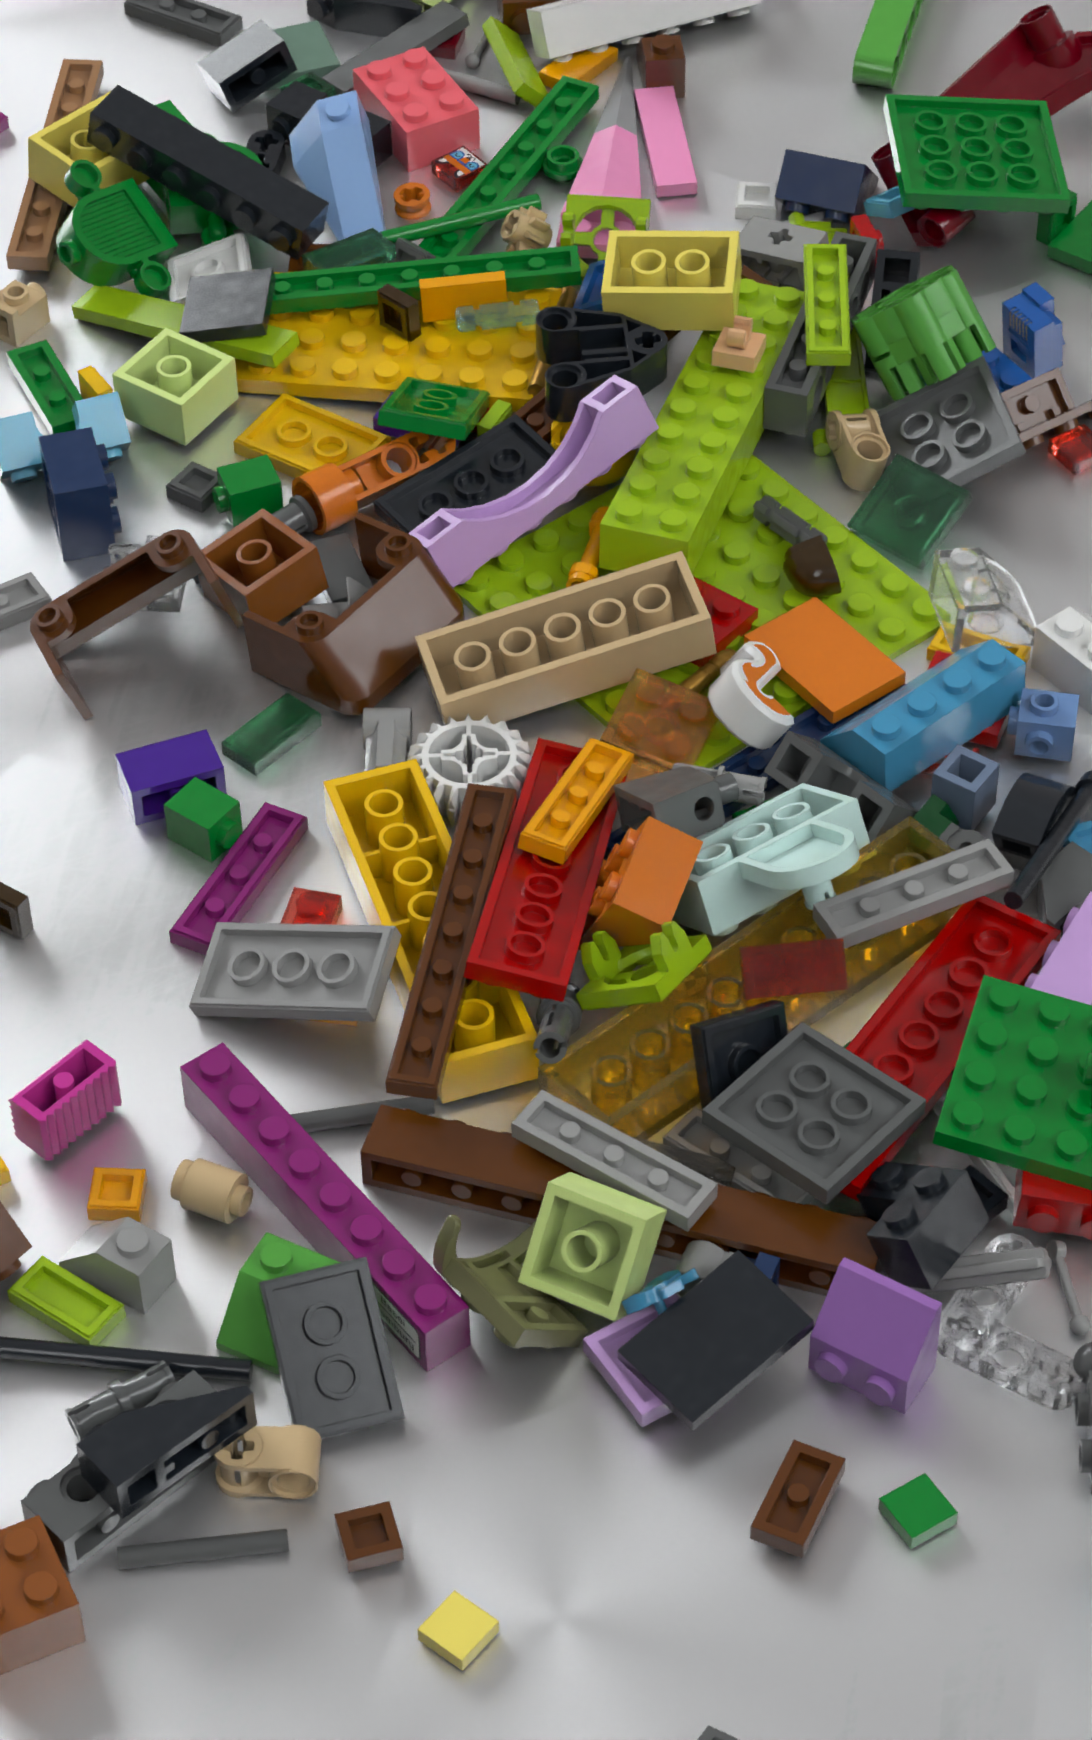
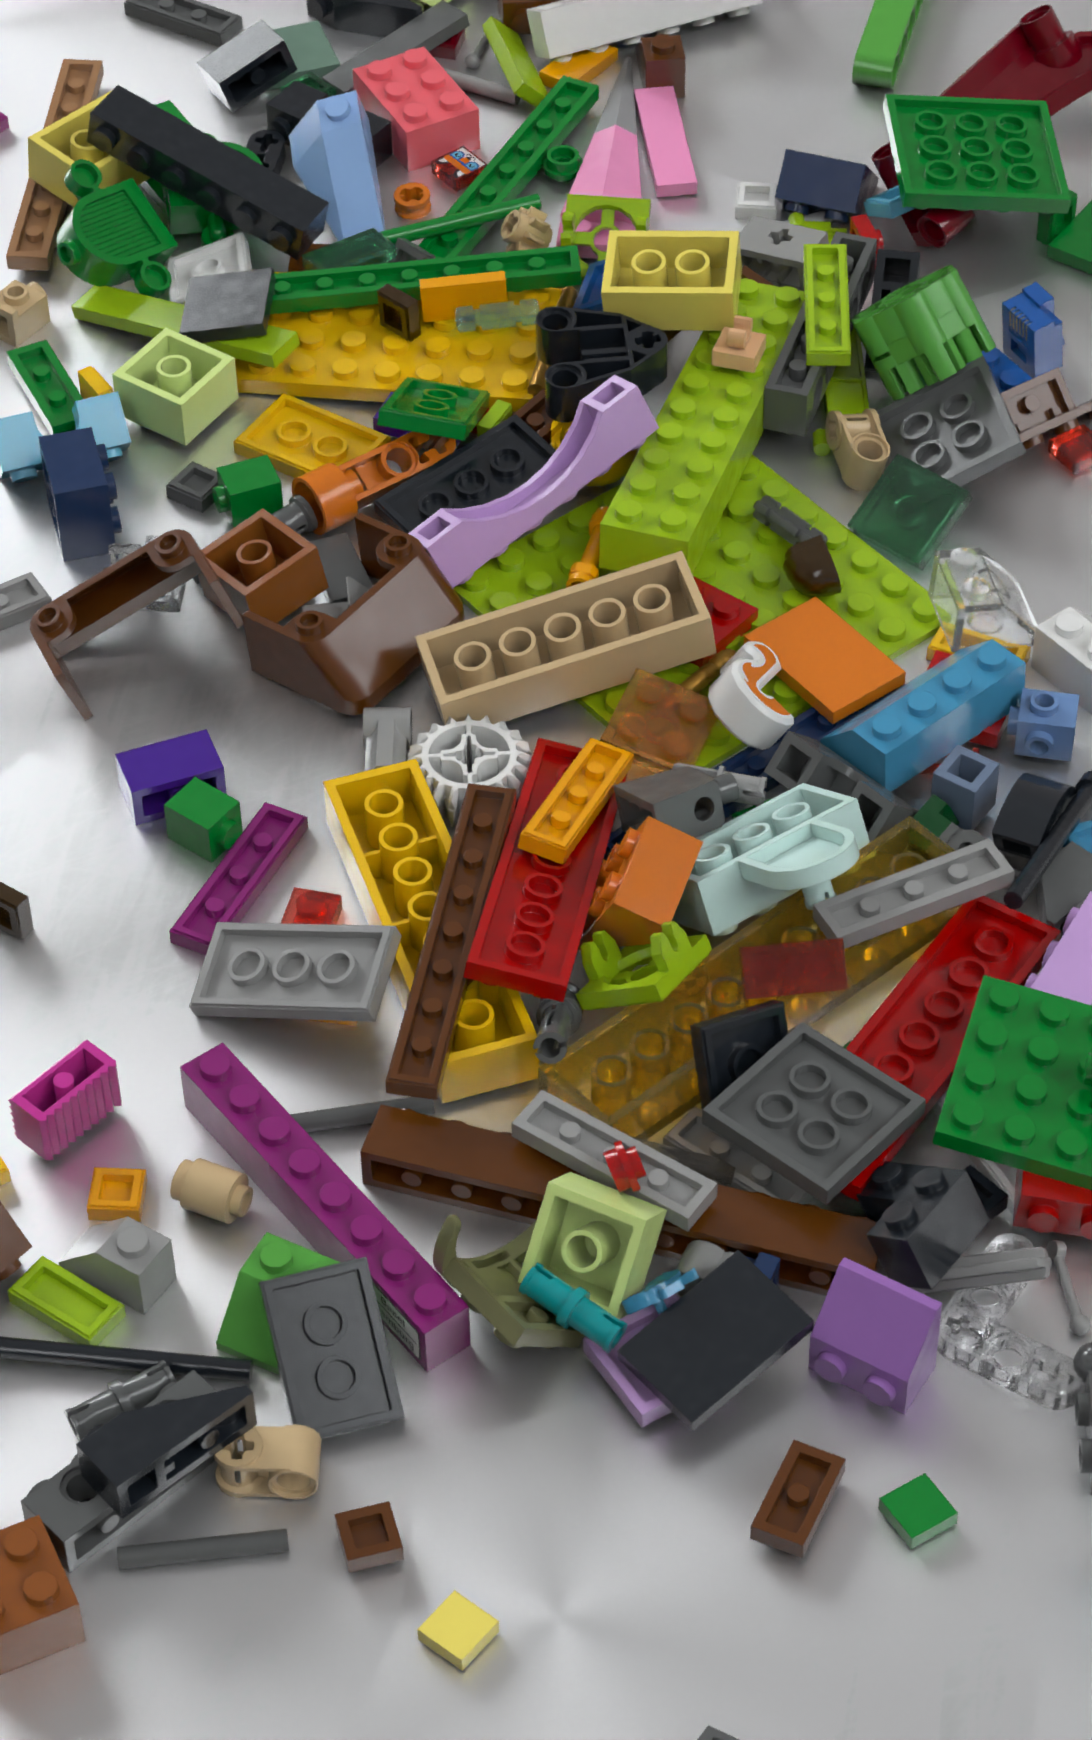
(271, 734): clear green tile -> none
(573, 1307): none -> teal pin
(625, 1167): none -> red plate

